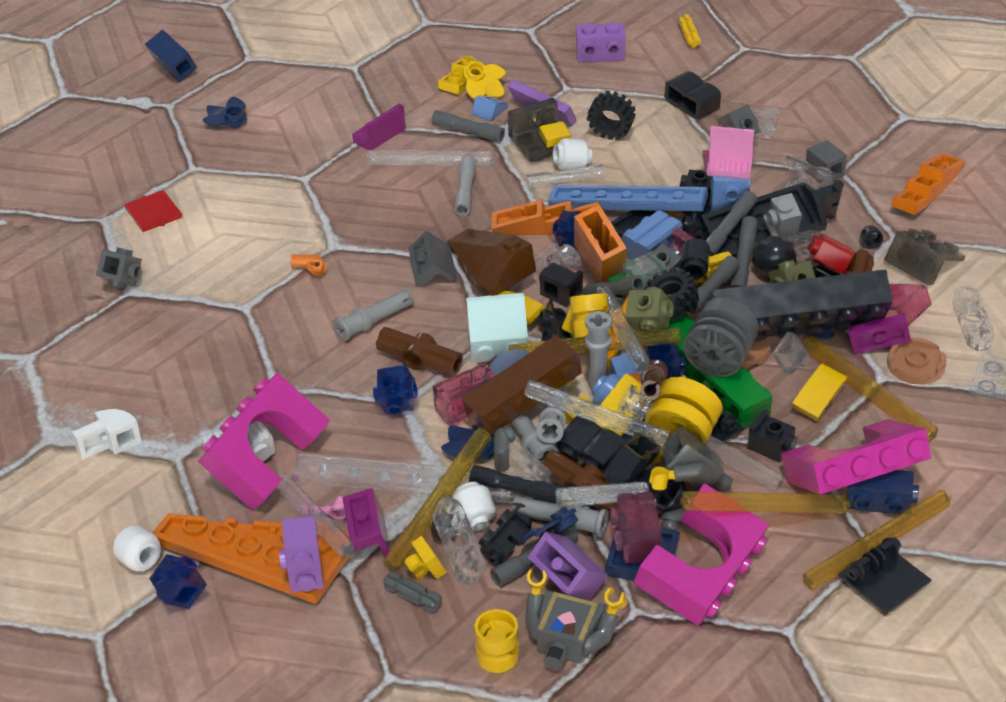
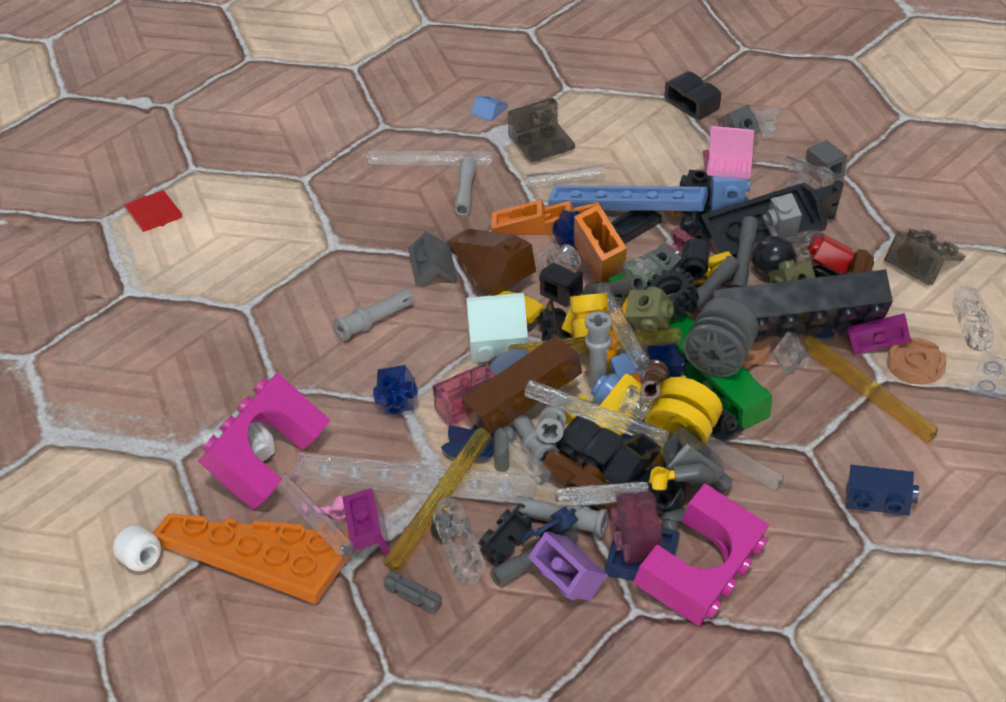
(112, 430): white brick -> none
(119, 267): dark grey brick -> none
(171, 55): dark blue brick -> none
(178, 581): clear blue brick -> none
(231, 115): dark blue plate -> none
(301, 554): medium lavender brick -> none
(311, 262): orange arm -> none
(381, 128): magenta panel -> none
(419, 351): reddish brown piece -> none
(424, 560): yellow tile -> none
(453, 122): dark grey piece -> none
(454, 81): yellow slope -> none
(477, 504): white head -> none
(485, 81): yellow plate -> none
(497, 640): yellow wheel -> none
(498, 480): black piece -> none
(528, 95): medium lavender tile -> none
(553, 133): yellow tile -> none
(569, 625): dark grey torso -> none
(571, 154): white head -> none
(600, 42): medium lavender brick -> none
(615, 104): black tyre -> none
(650, 234): medium blue brick -> none
(689, 31): yellow axle -> none
(738, 212): dark grey piece -> none
(764, 502): clear yellow axle -> none
(771, 437): black brick -> none
(819, 392): yellow slope -> none
(869, 239): black hinge -> none
(885, 576): black hinge -> none
(887, 448): dark pink arch -> none
(894, 528): clear yellow axle -> none
(910, 300): clear pink piece -> none
(928, 183): orange slope -> none

